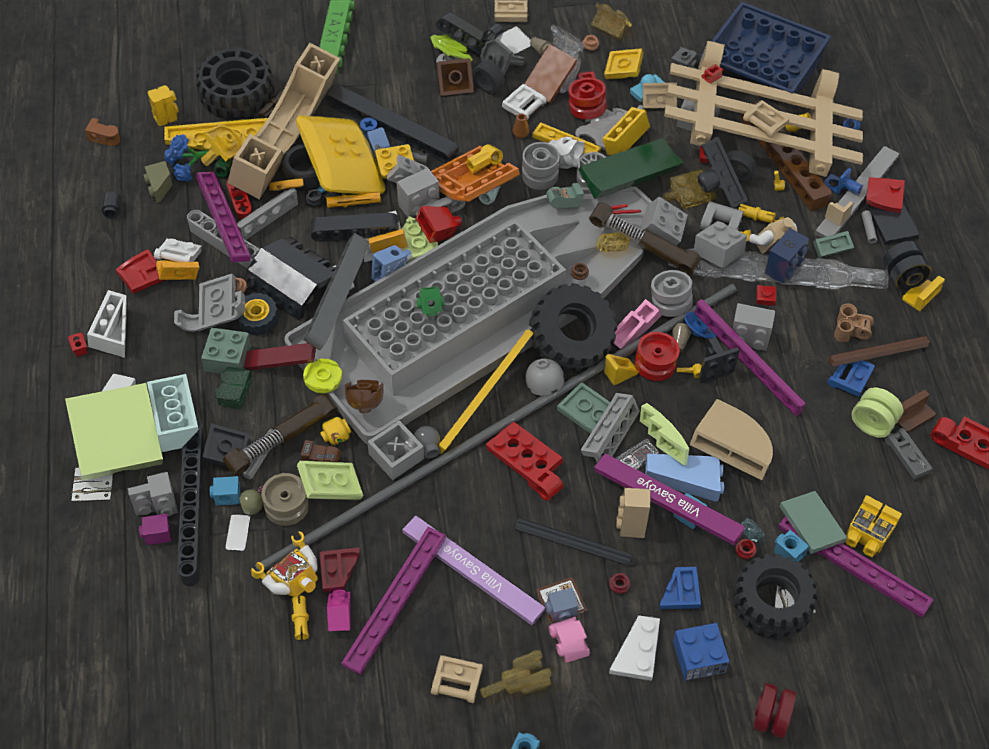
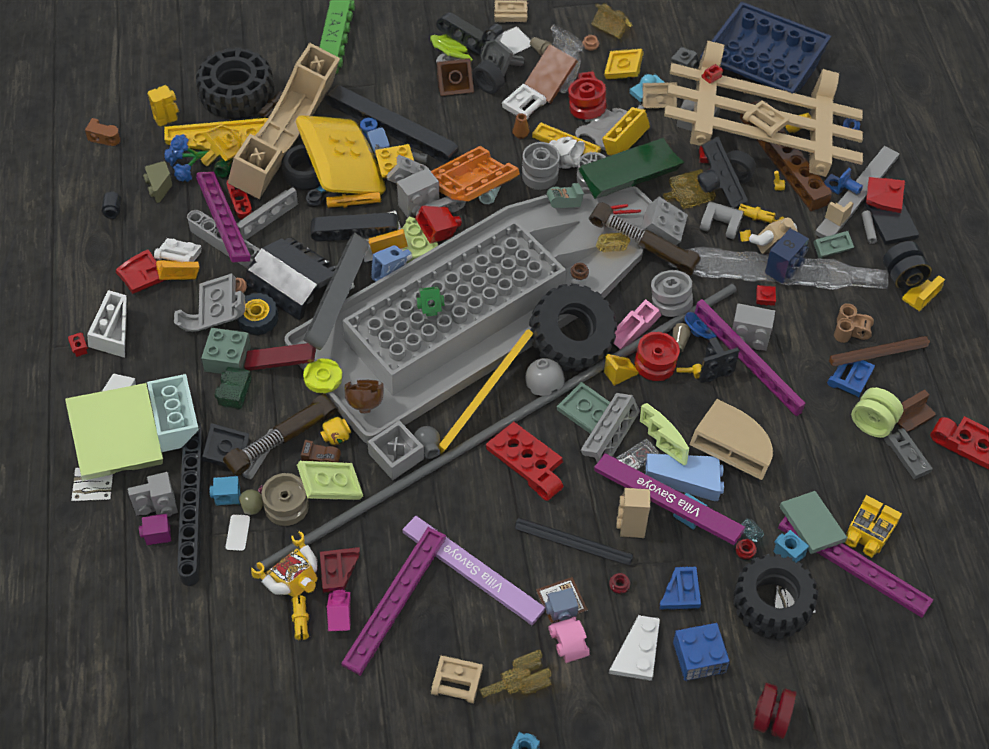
(287, 184): light orange tile -> none
(487, 156): yellow piece -> none
(720, 244): light grey brick -> none

